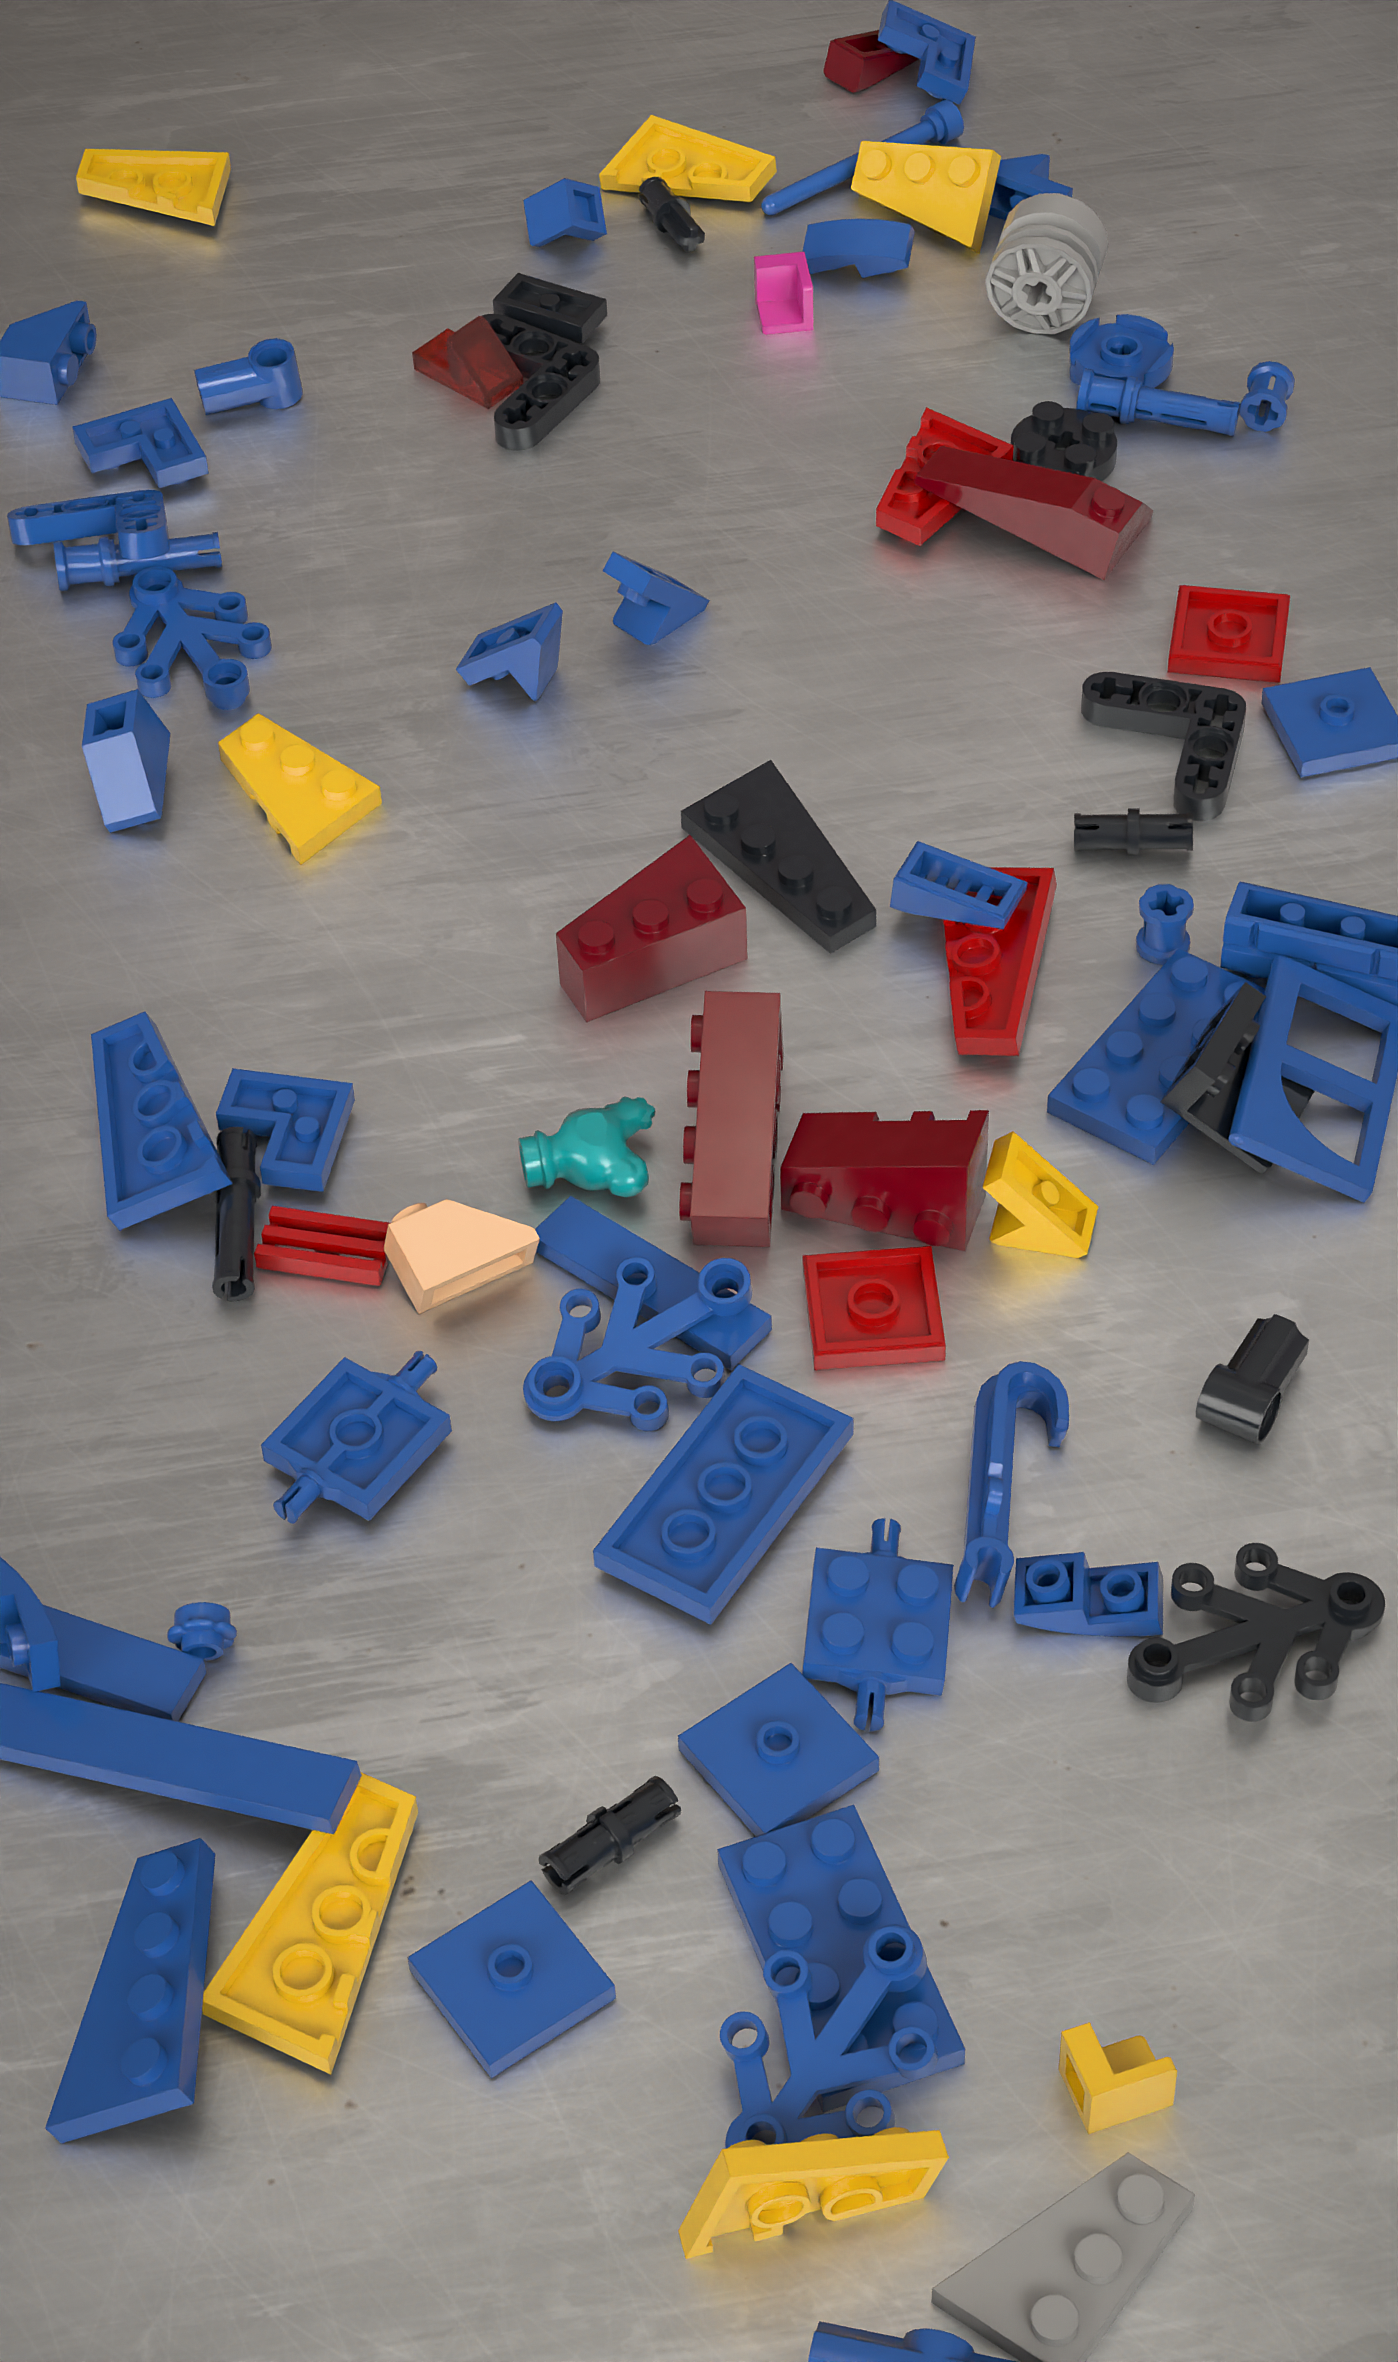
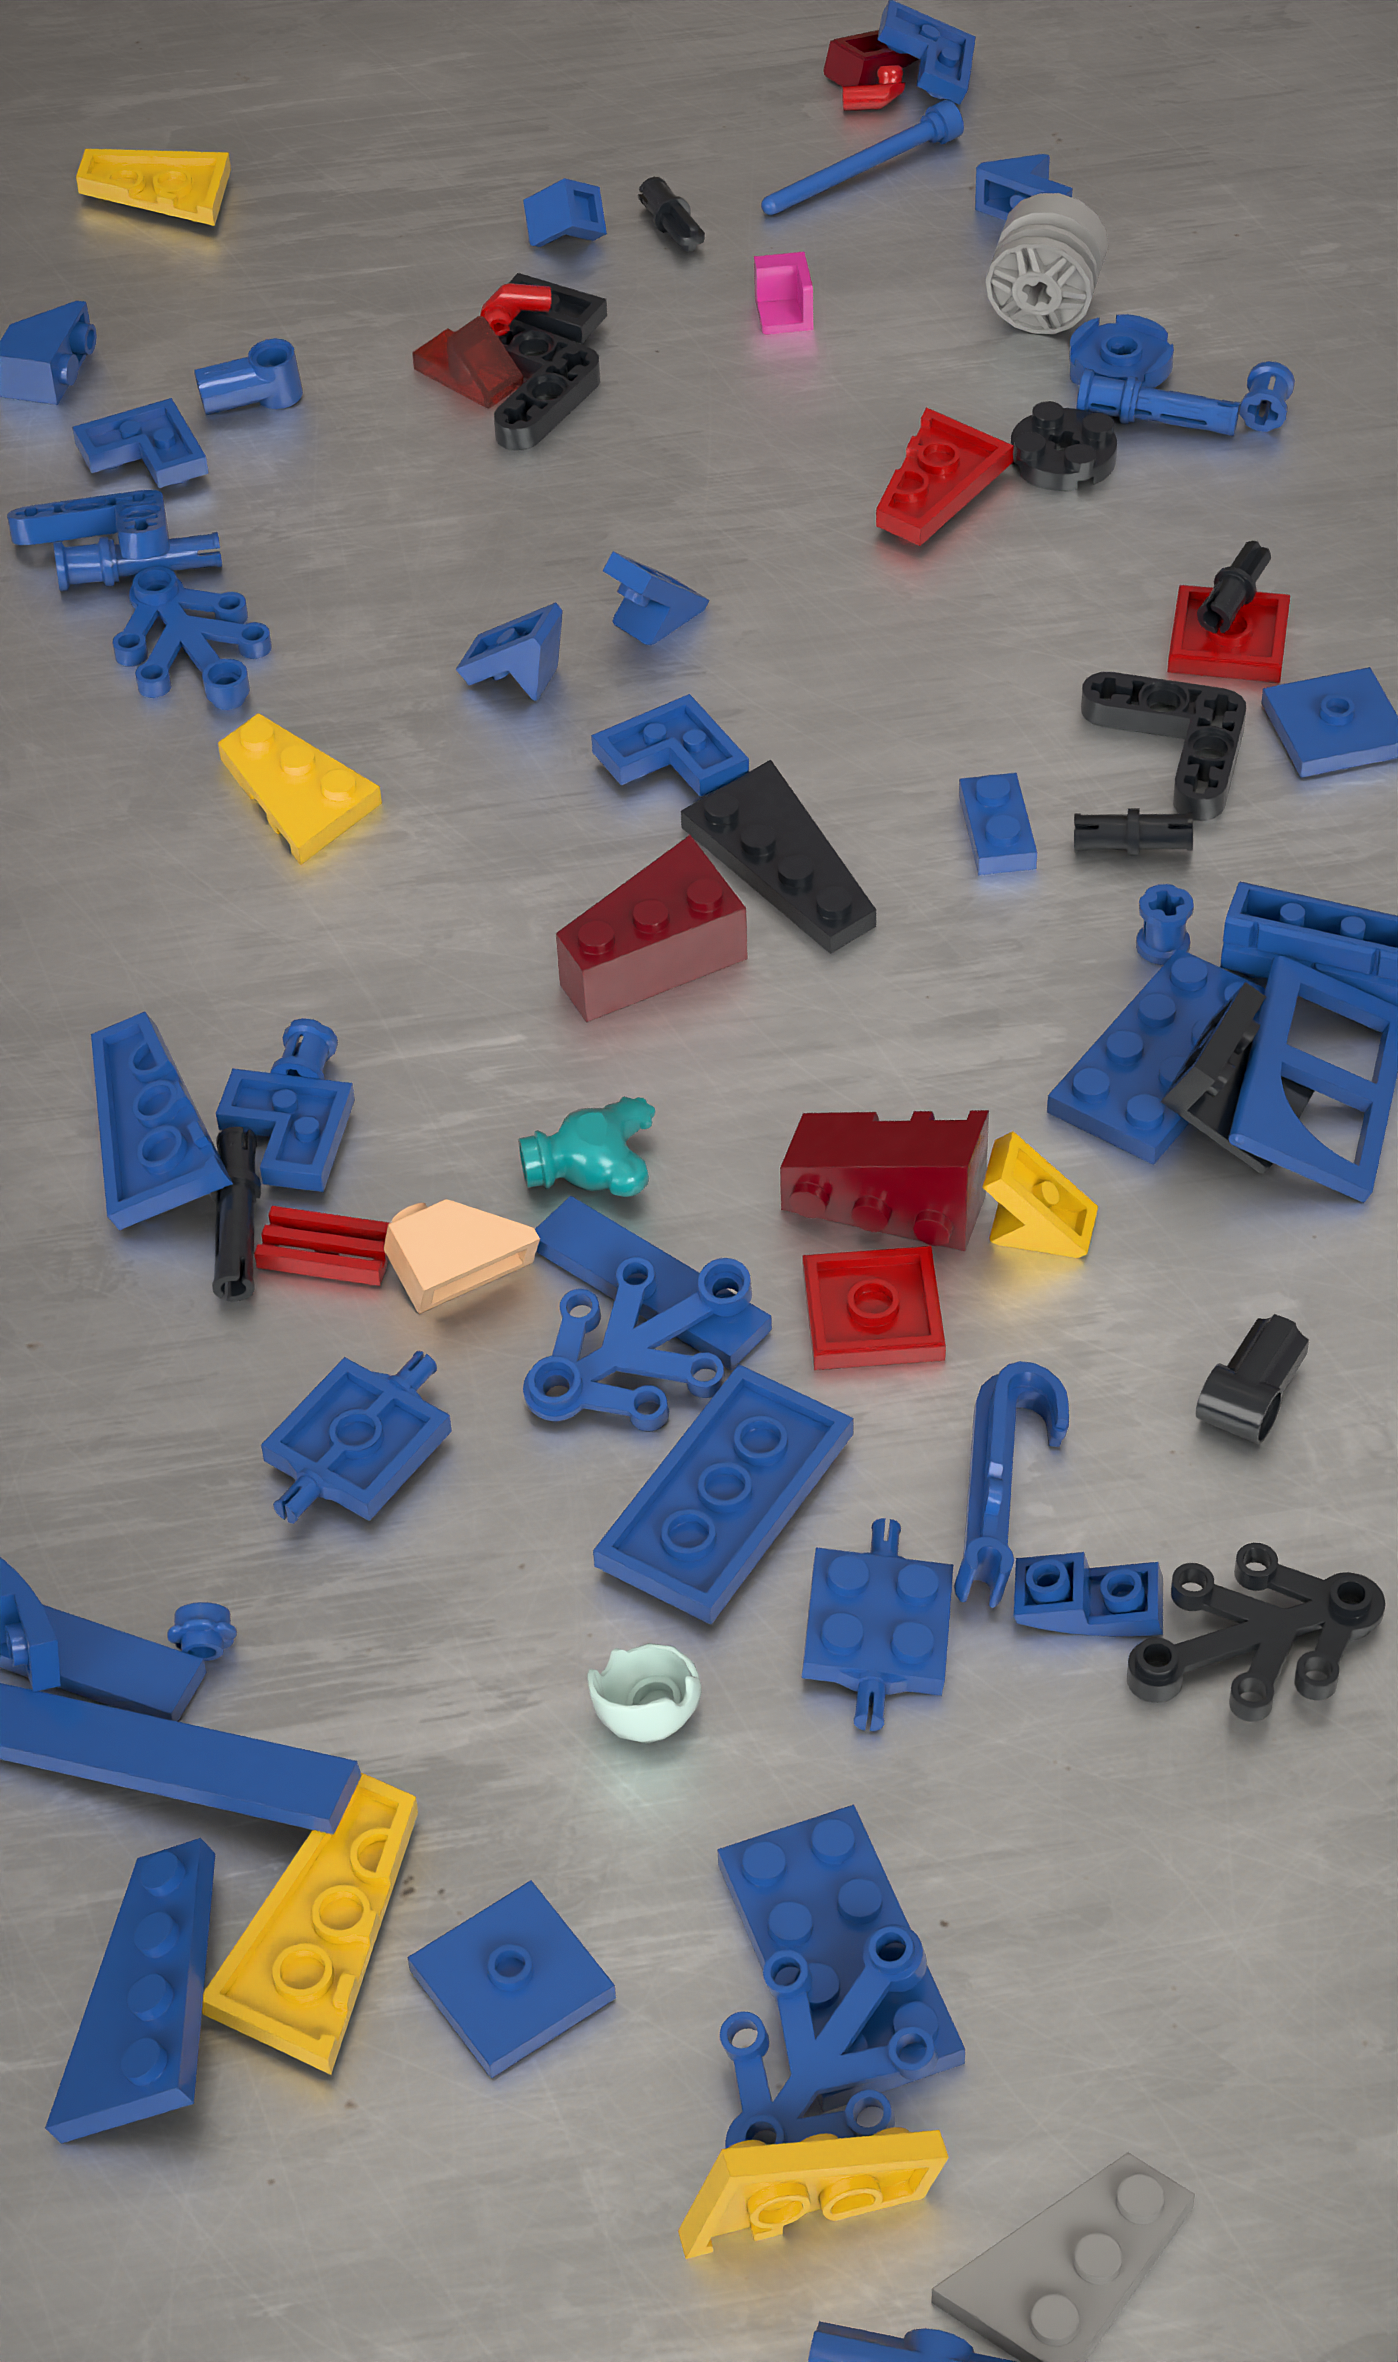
(126, 759): blue slope -> none
(311, 1054): none -> blue bush
(510, 301): none -> red arm
(609, 1835): black pin -> none
(645, 1692): none -> light aqua hair
(674, 735): none -> blue plate
(689, 163): yellow wing -> none
(736, 1119): dark red wedge -> none
(778, 1752): blue plate -> none
(868, 243): blue slope -> none
(877, 95): none -> red arm
(925, 885): blue slope -> none
(931, 185): yellow wing -> none
(997, 824): none -> blue plate
(997, 968): red wing -> none
(1047, 507): dark red wedge -> none
(1113, 2080): yellow panel -> none
(1233, 588): none -> black axle

